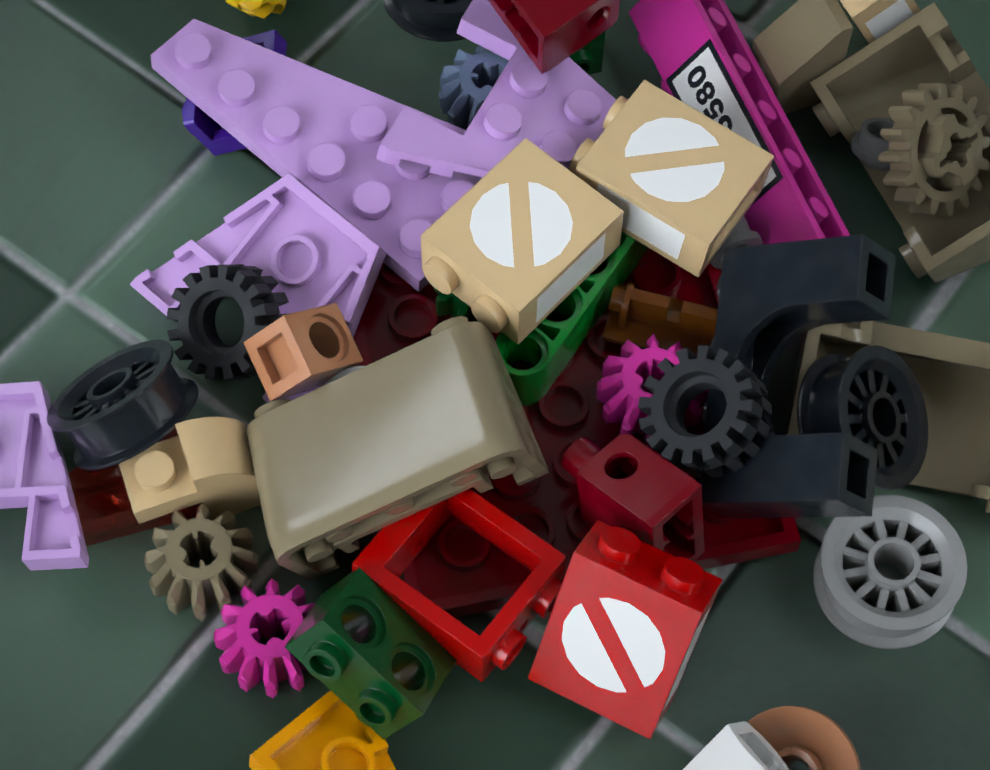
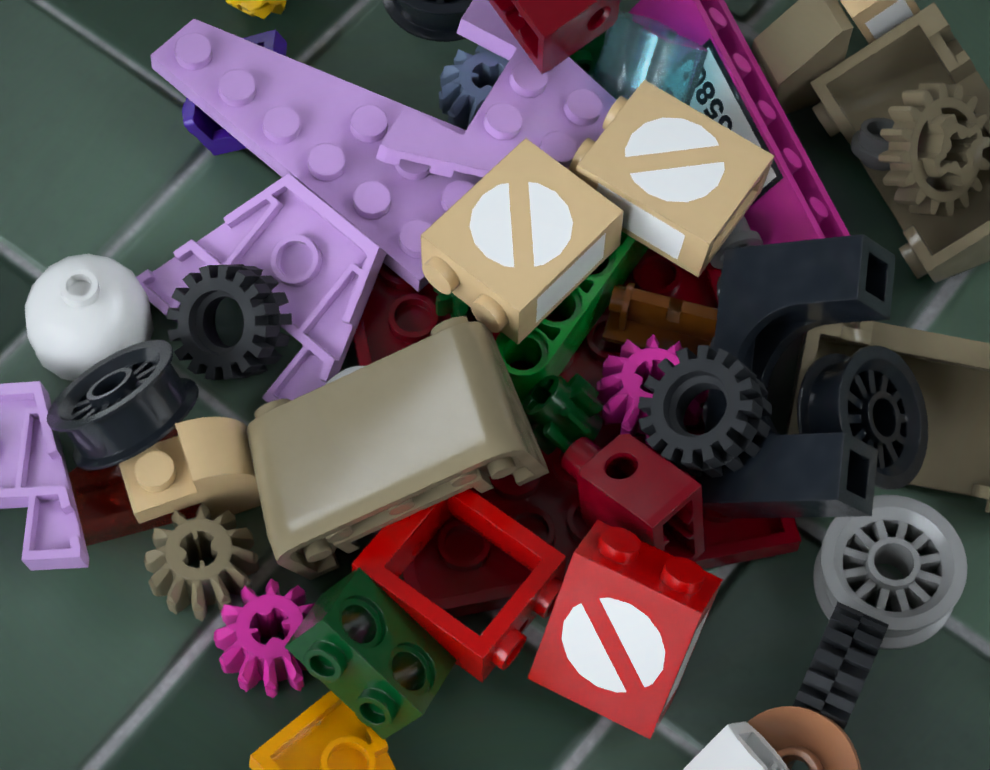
(85, 313): none -> white cylinder
(302, 351): nougat brick -> none
(562, 412): none -> dark green gear
(649, 51): none -> clear light blue brick
(841, 663): none -> black tyre

